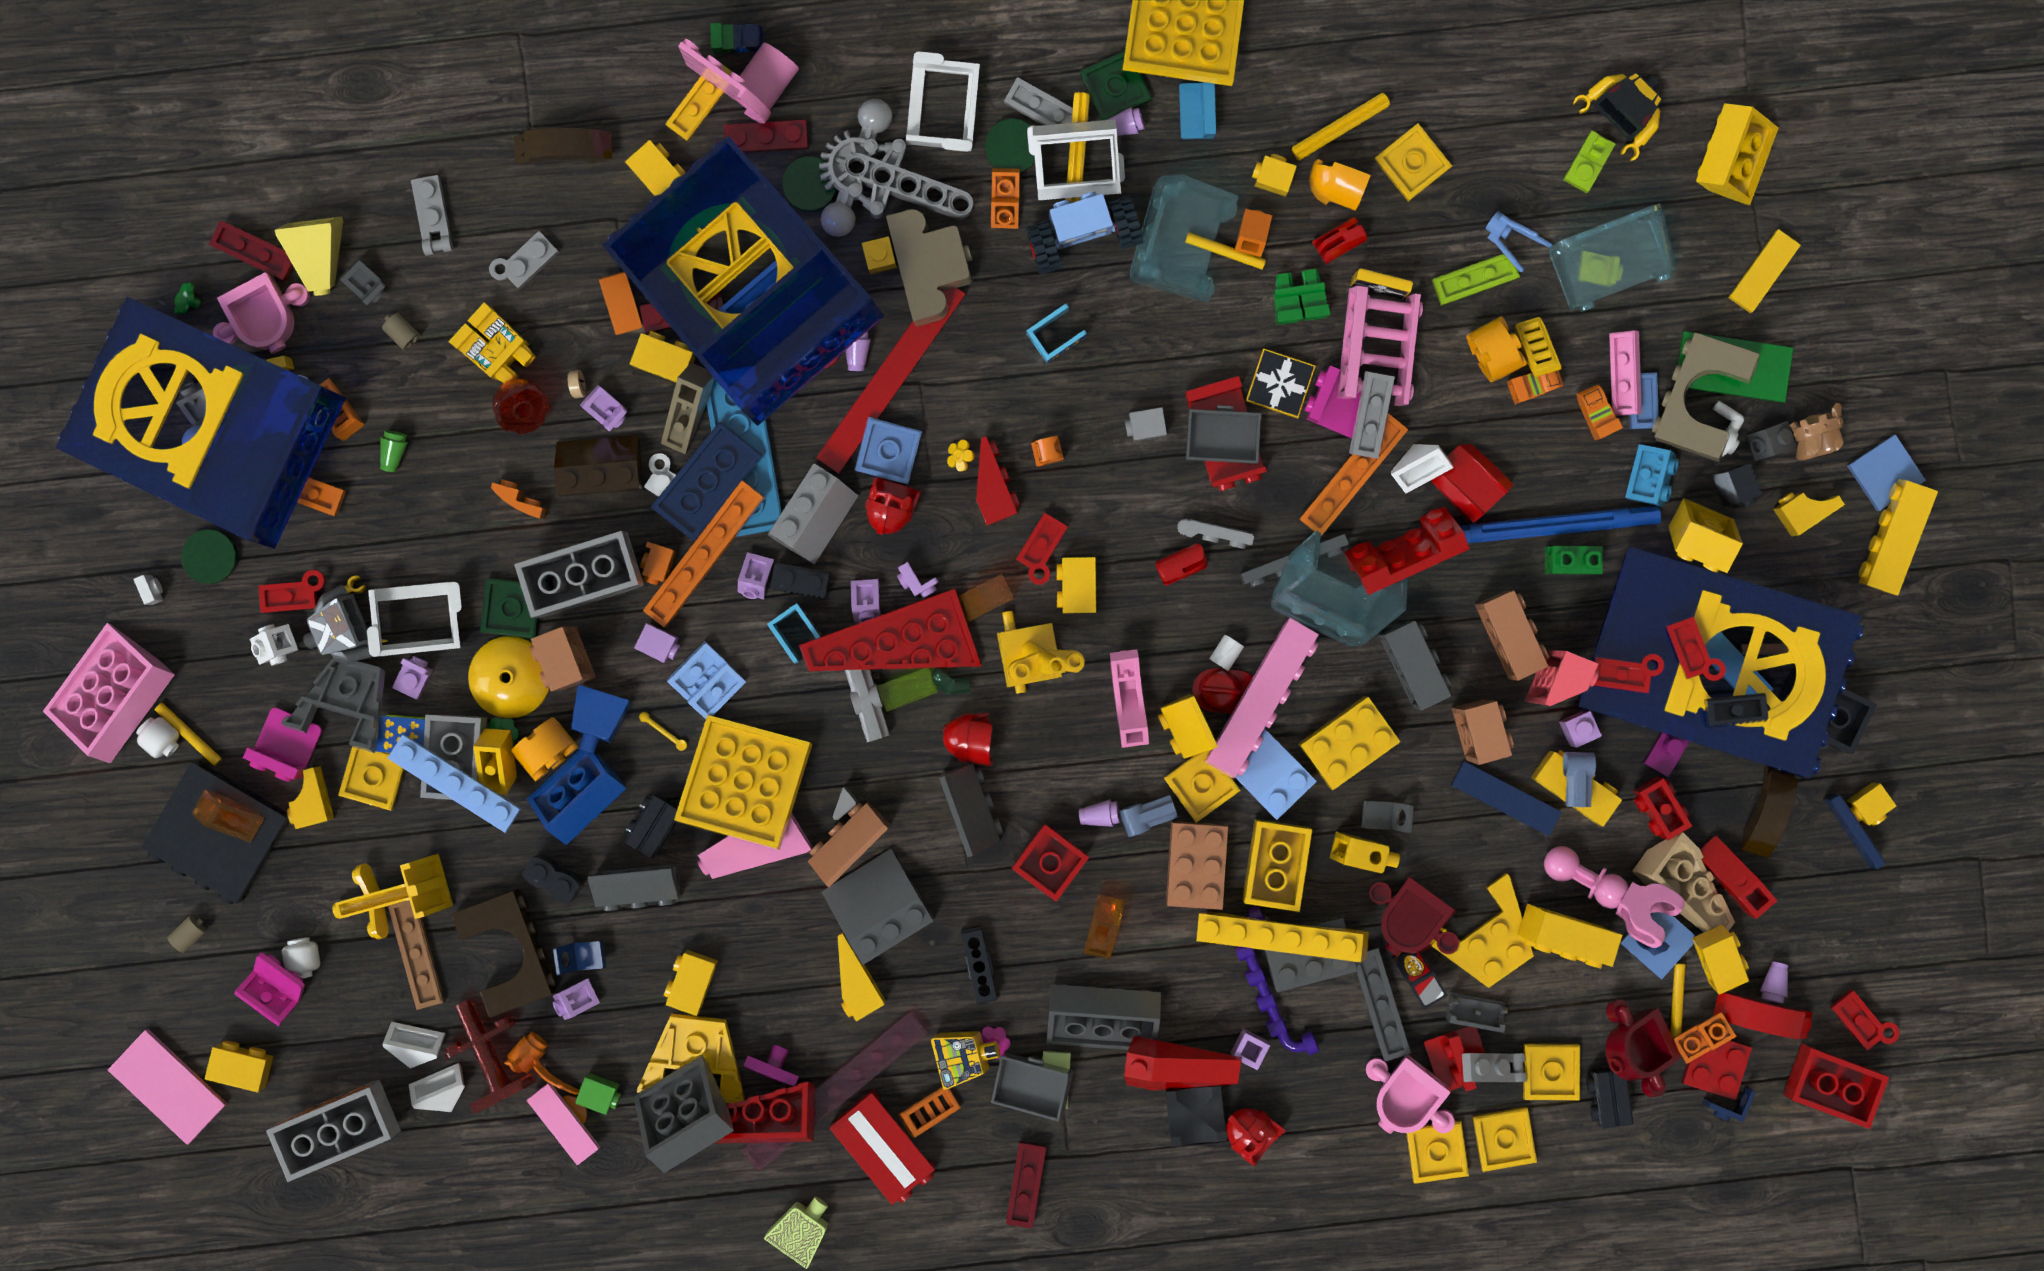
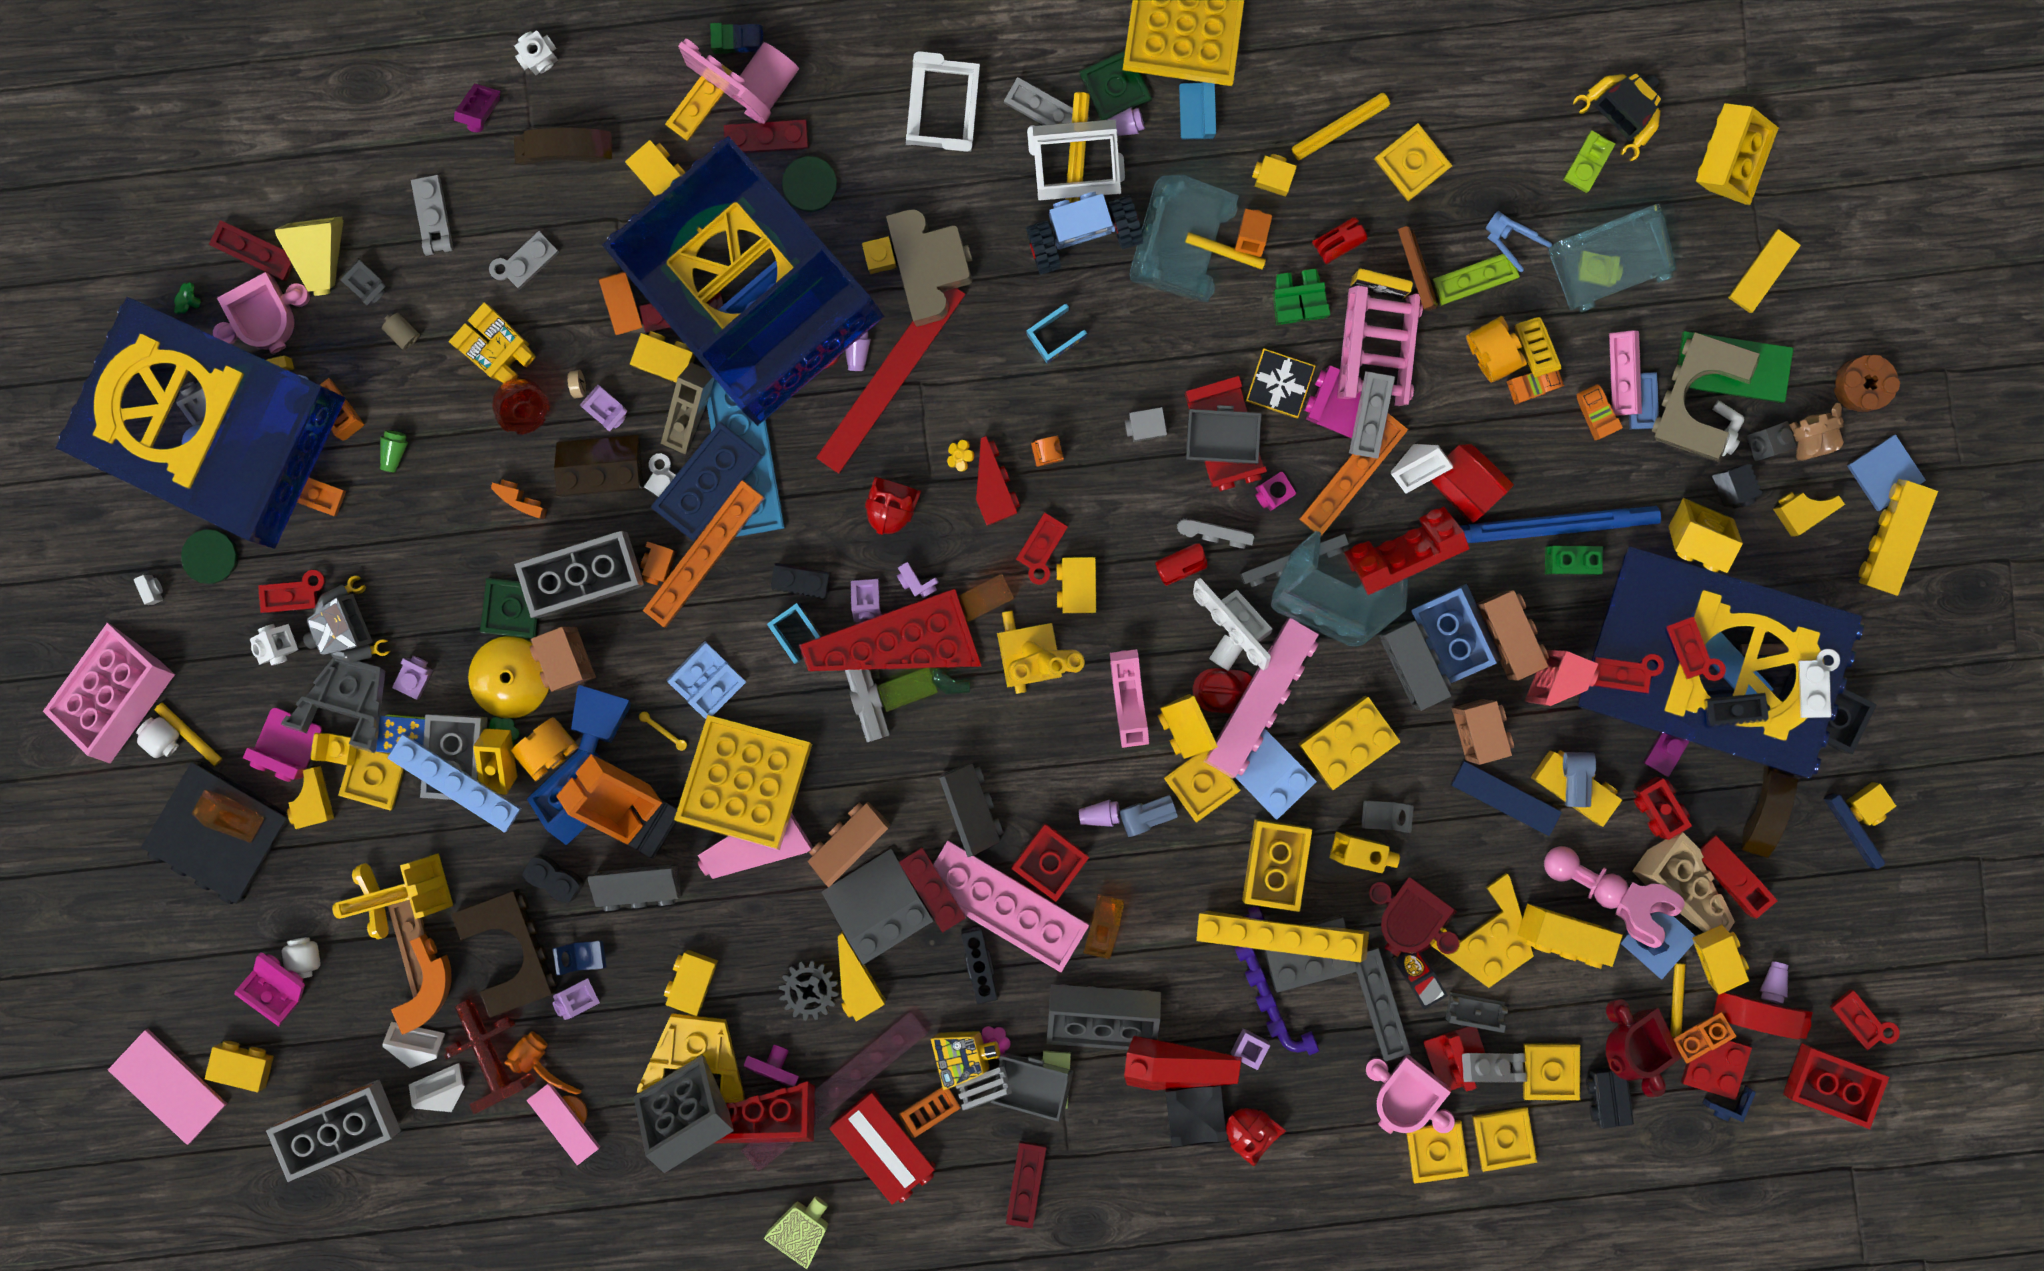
(187, 933): dark tan piece -> none
(333, 748): none -> yellow bracket
(374, 632): white piece -> none
(433, 990): none -> orange arch
(477, 107): none -> magenta tile
(542, 59): none -> white brick
(598, 1094): bright green brick -> none
(604, 799): none -> orange piece
(658, 643): lavender brick -> none
(754, 576): lavender bracket -> none
(813, 514): light grey slope -> none
(820, 996): none -> dark grey gear
(845, 803): light grey slope -> none
(874, 118): light grey piece -> none
(888, 450): medium blue tile -> none
(932, 889): none -> dark red plate
(965, 1093): none -> light grey tile
(969, 738): red helmet -> none
(1005, 198): orange slope -> none
(1008, 145): dark green tile -> none
(1010, 907): none -> bright pink plate
(1196, 865): nougat brick -> none
(1239, 619): none -> white bracket
(1266, 499): none -> dark pink bracket
(1337, 184): light orange brick -> none
(1418, 268): none -> dark orange tile
(1457, 633): none -> medium blue slope
(1580, 728): lavender brick -> none
(1652, 475): dark azure bracket -> none
(1815, 685): none -> white hinge
(1851, 379): none -> dark orange brick

